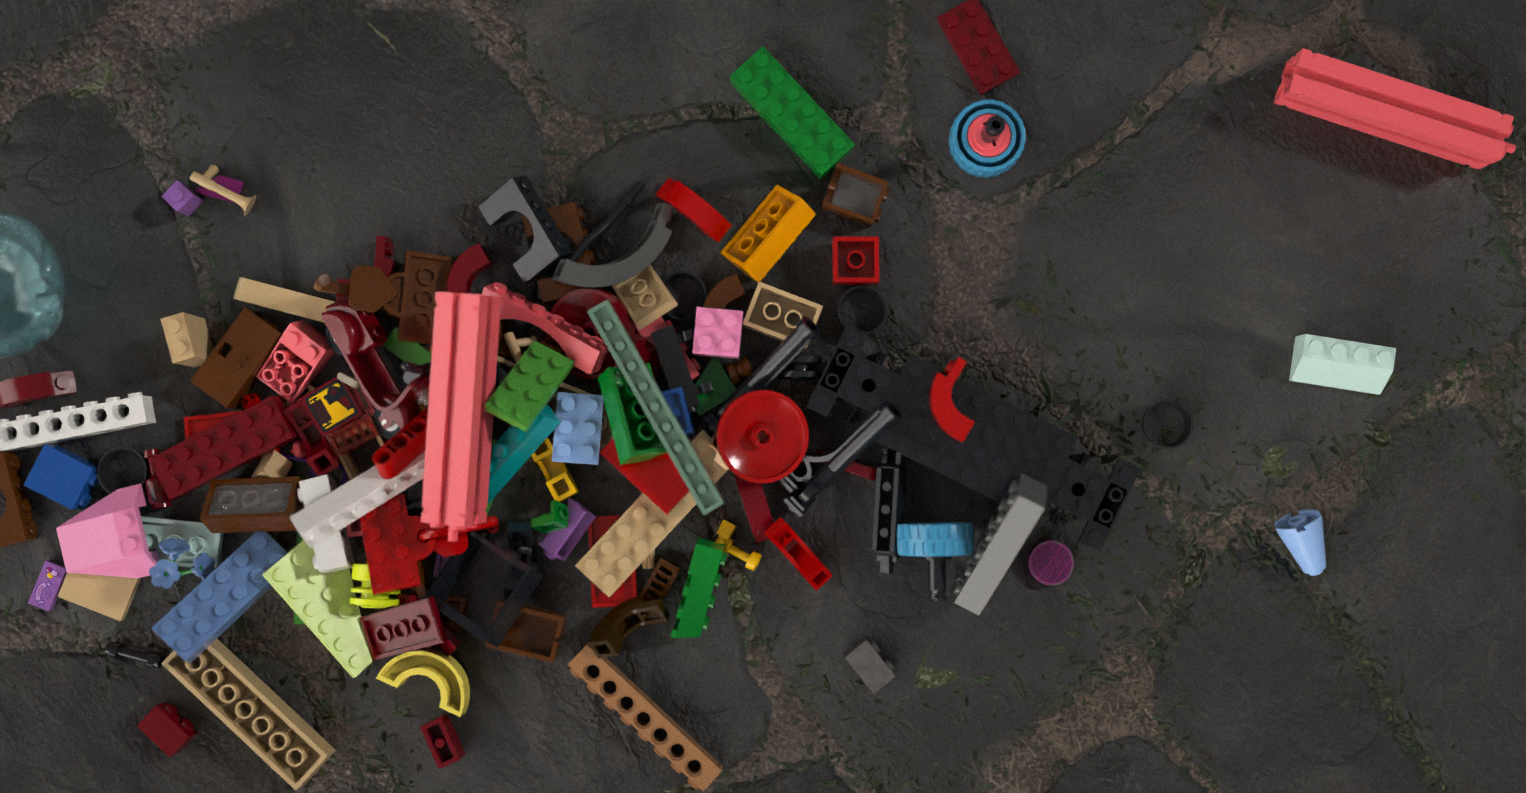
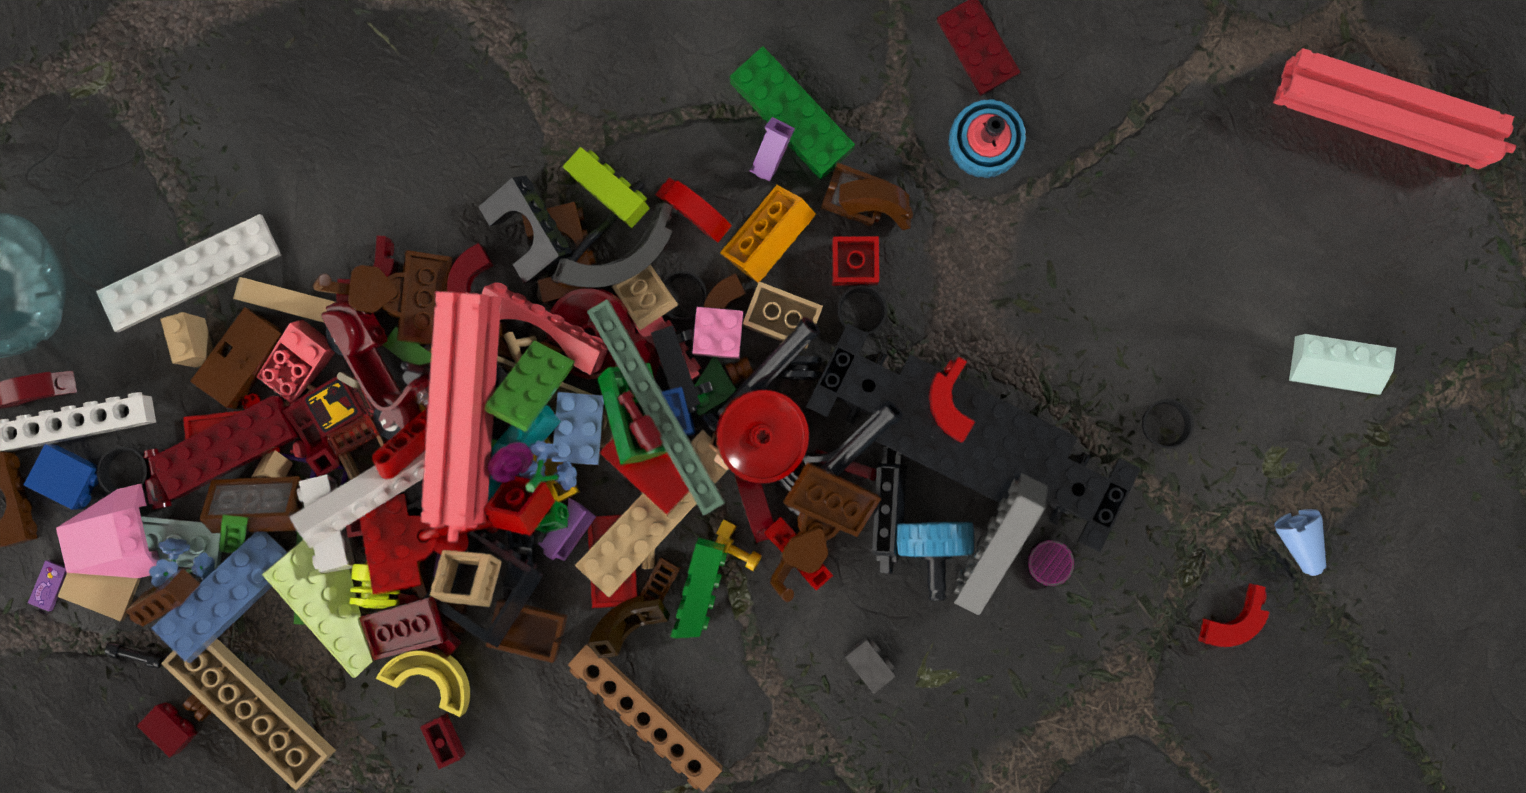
(159, 601): none -> reddish brown arch
(182, 198): medium lavender brick -> none
(188, 273): none -> white plate
(195, 705): none -> reddish brown wheel
(205, 181): tan piece -> none
(229, 183): magenta slope -> none
(232, 533): none -> bright green tile
(484, 580): none -> tan window
(510, 461): none -> magenta tile
(518, 509): none -> red brick
(565, 472): none -> medium blue plant
(606, 187): none -> lime brick
(642, 426): none -> dark red piece
(772, 149): none -> medium lavender window
(825, 507): none -> reddish brown plate
(876, 196): none -> reddish brown arch
(1241, 628): none -> red arch

